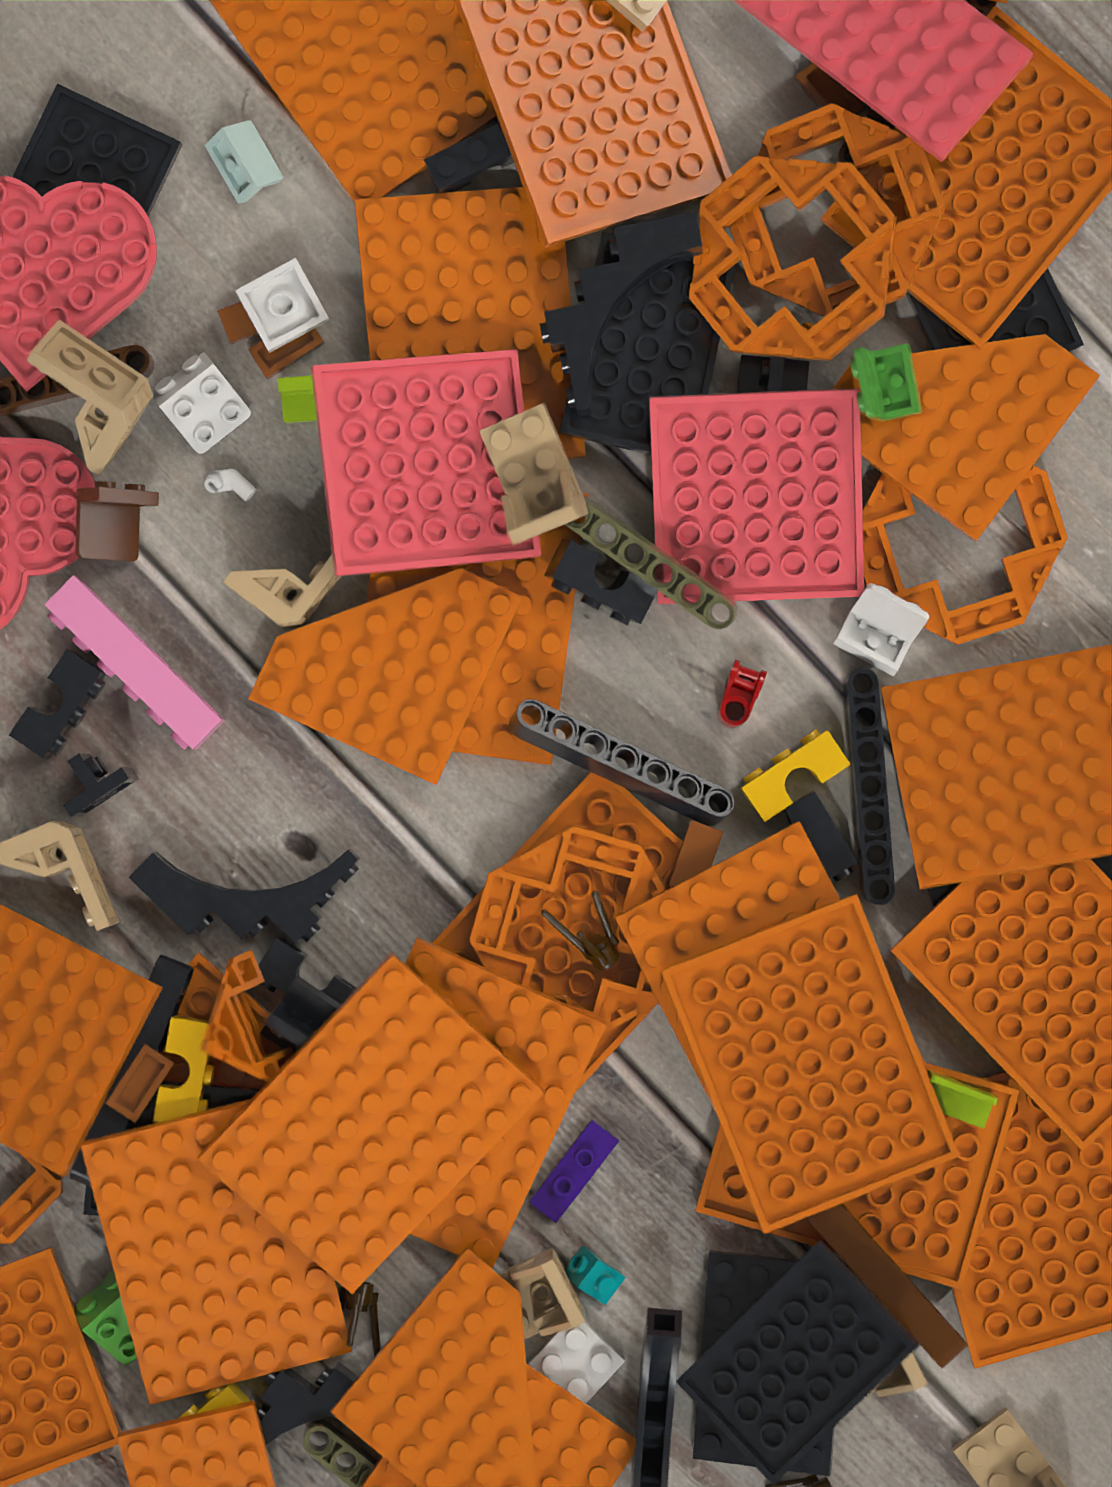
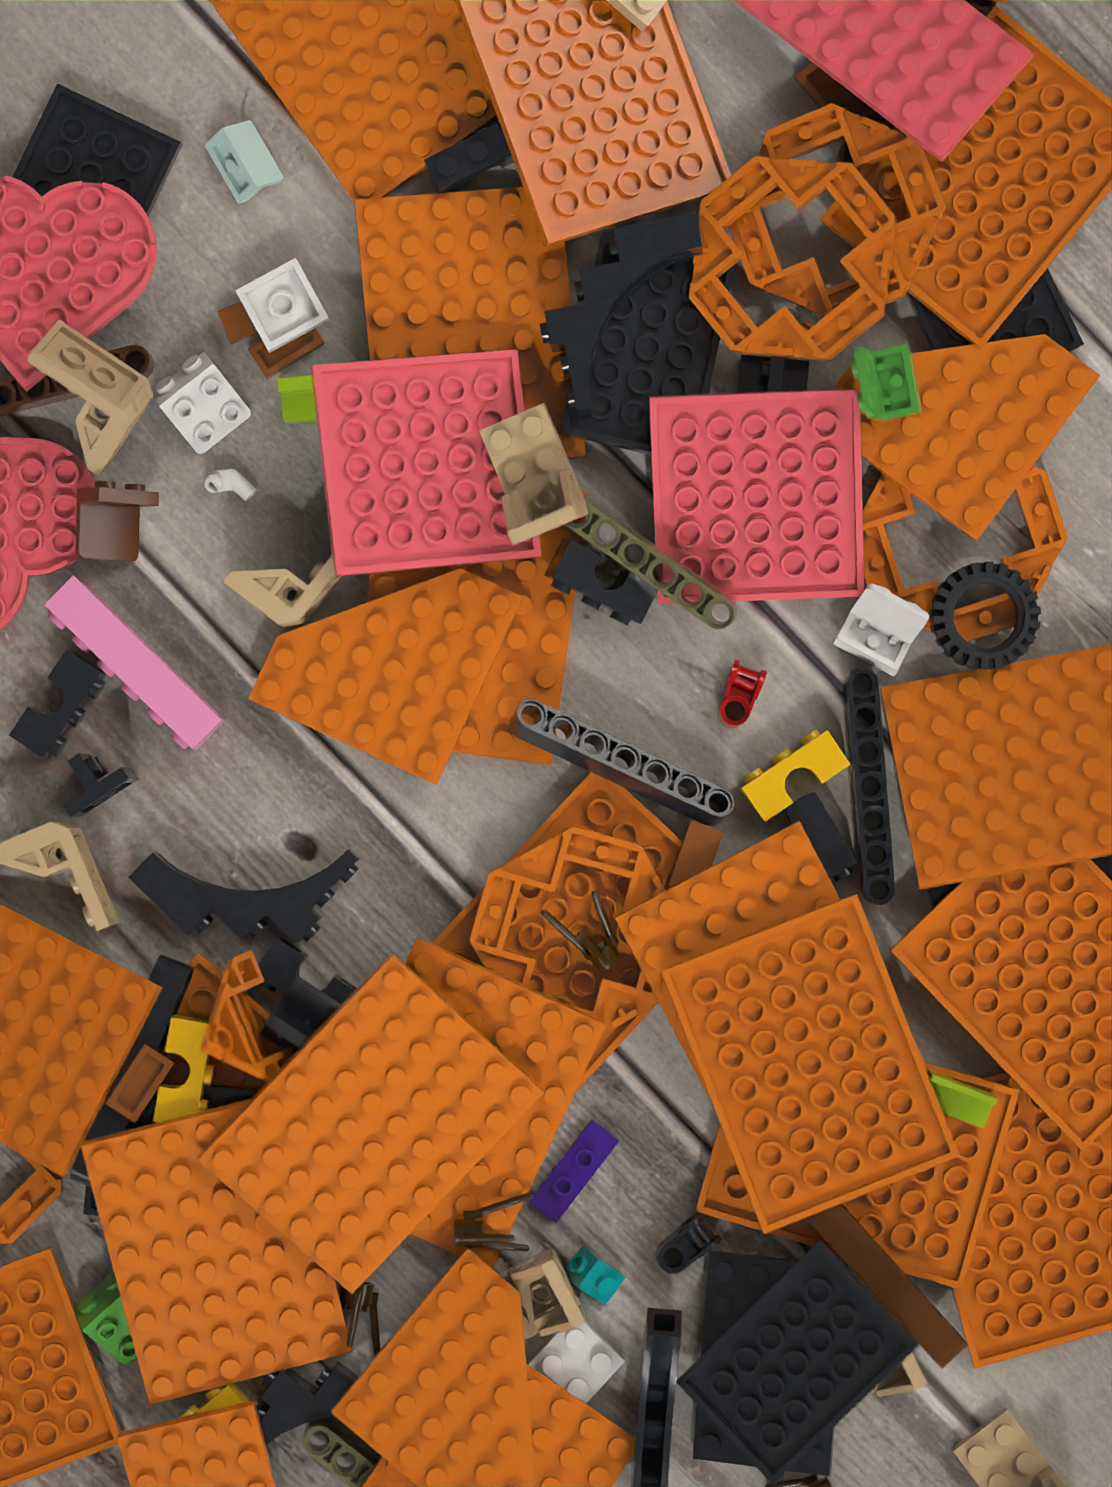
(472, 1232): none -> dark brown plant
(688, 1243): none -> black piece
(1022, 598): none -> black tyre

